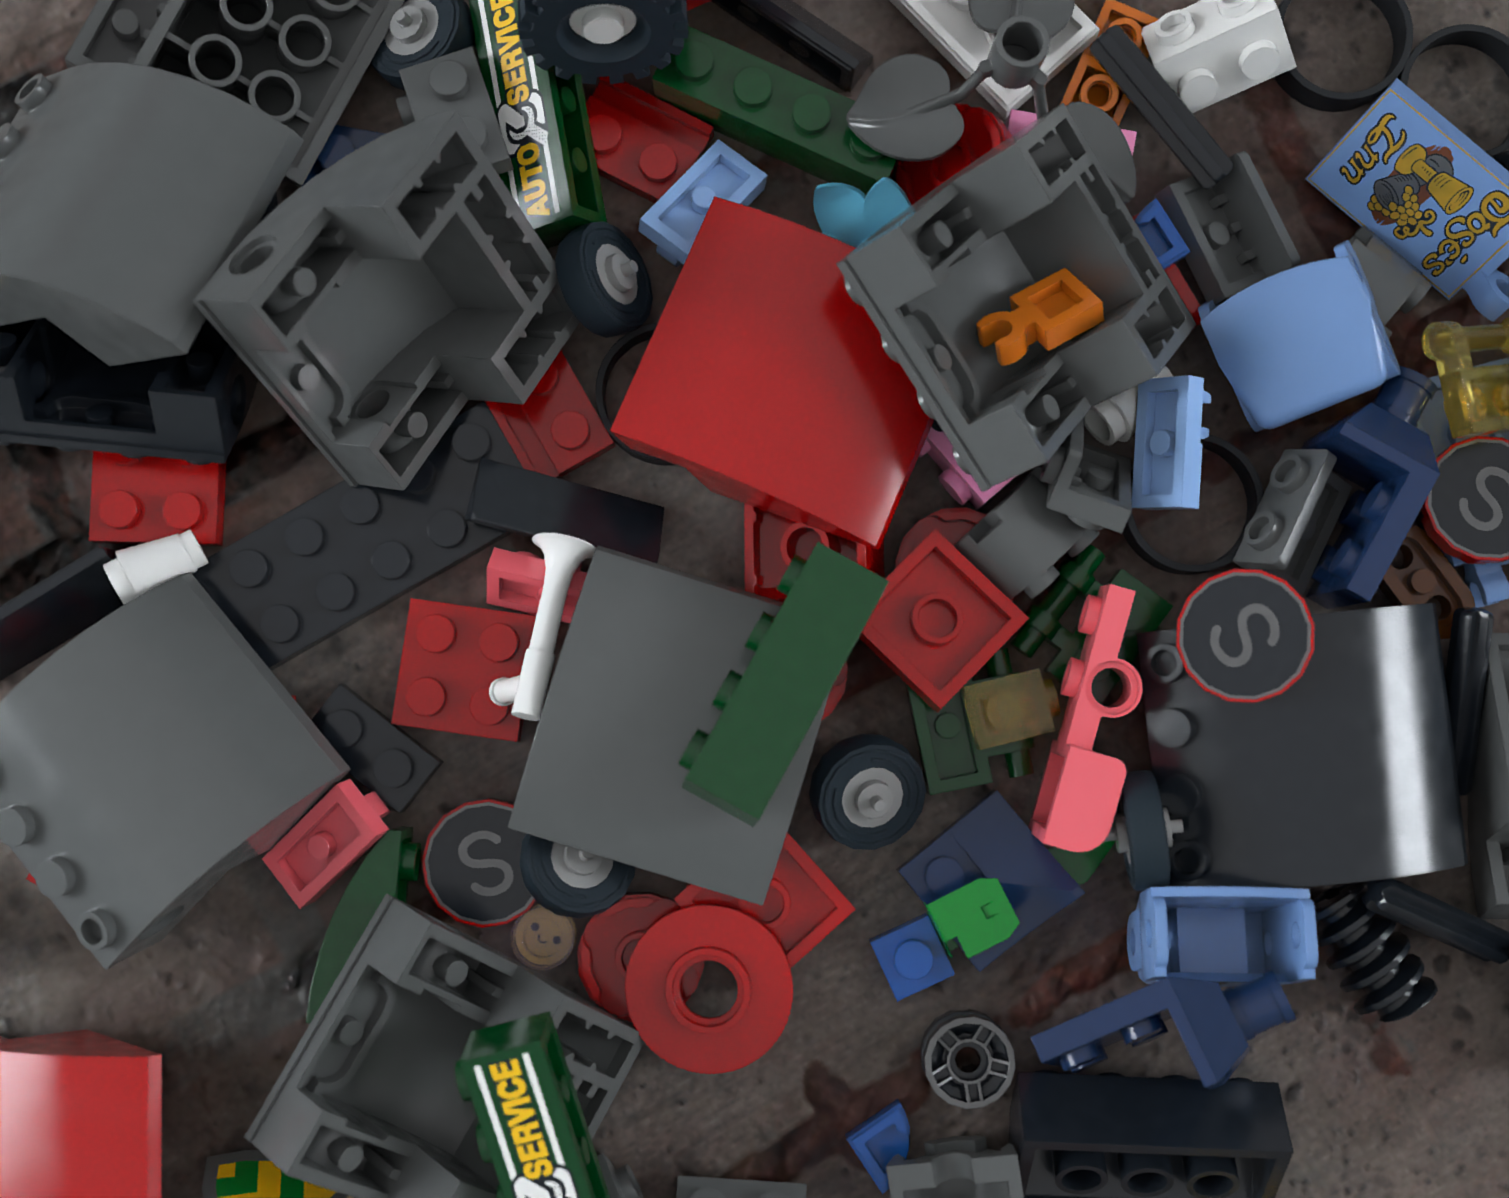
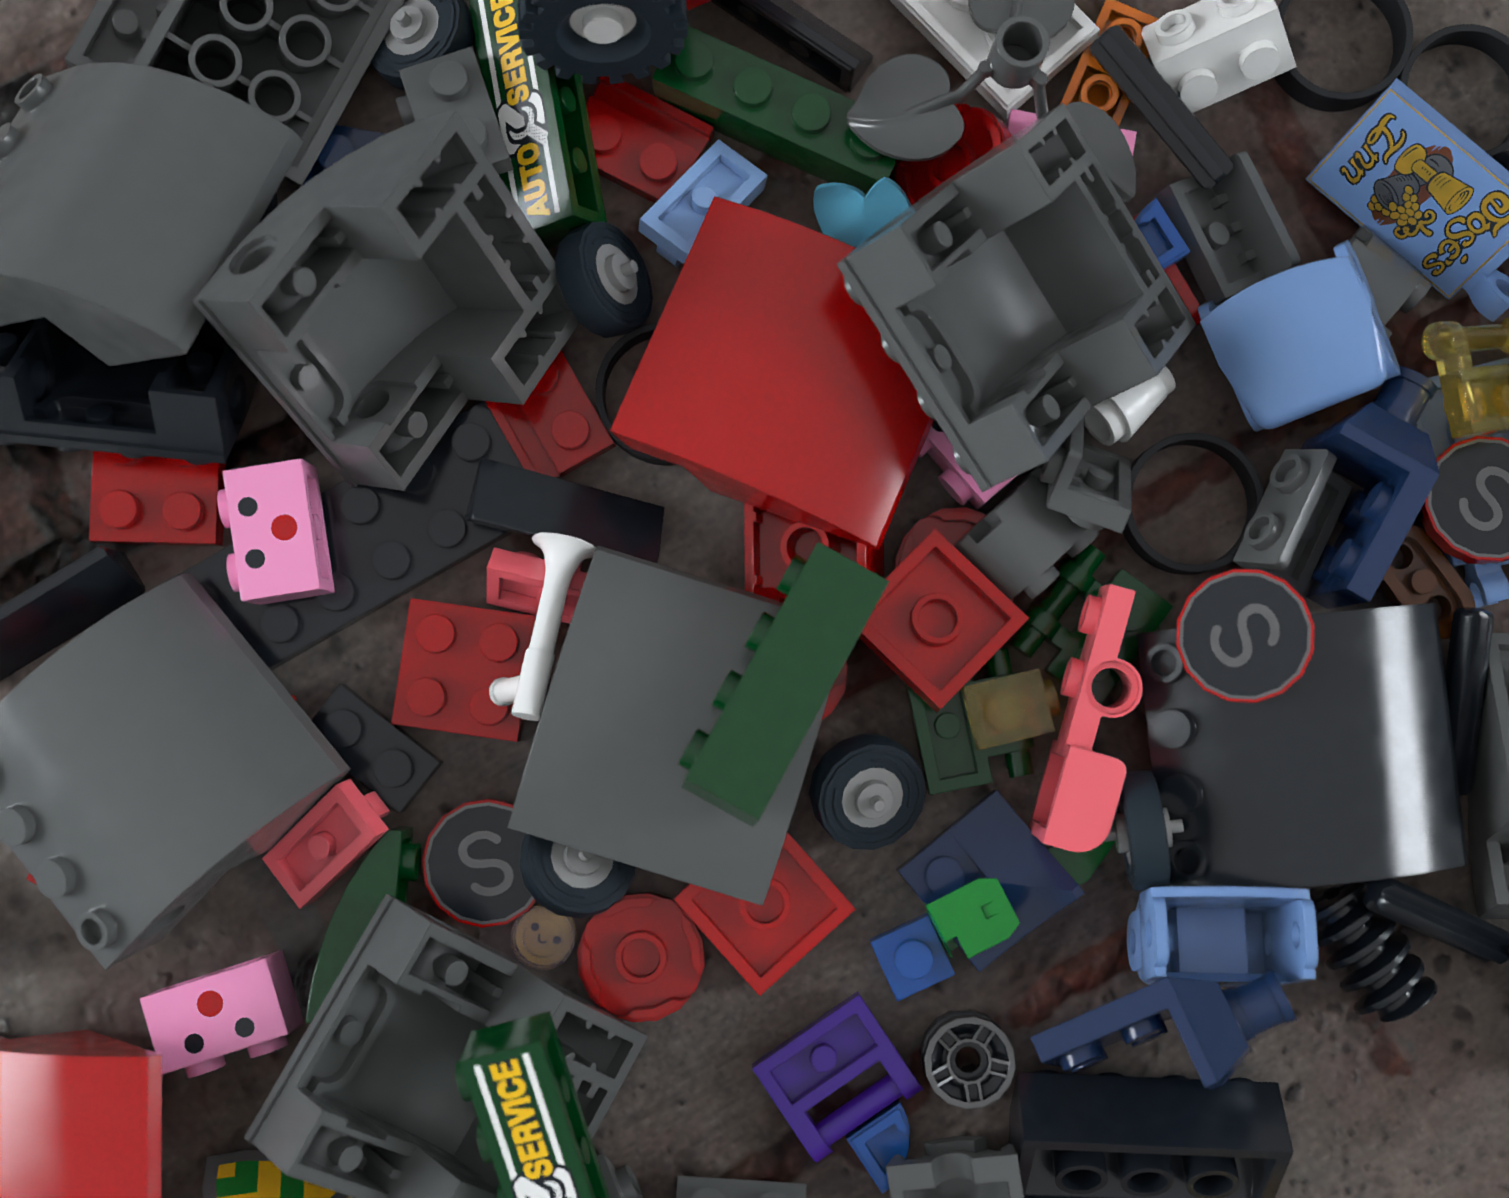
(153, 563): white cone -> none
(223, 1013): none -> bright pink brick
(276, 532): none -> bright pink brick
(697, 1041): red piece -> none
(824, 1060): none -> dark purple plate
(1043, 312): orange plate -> none
(1169, 443): light blue plate -> none

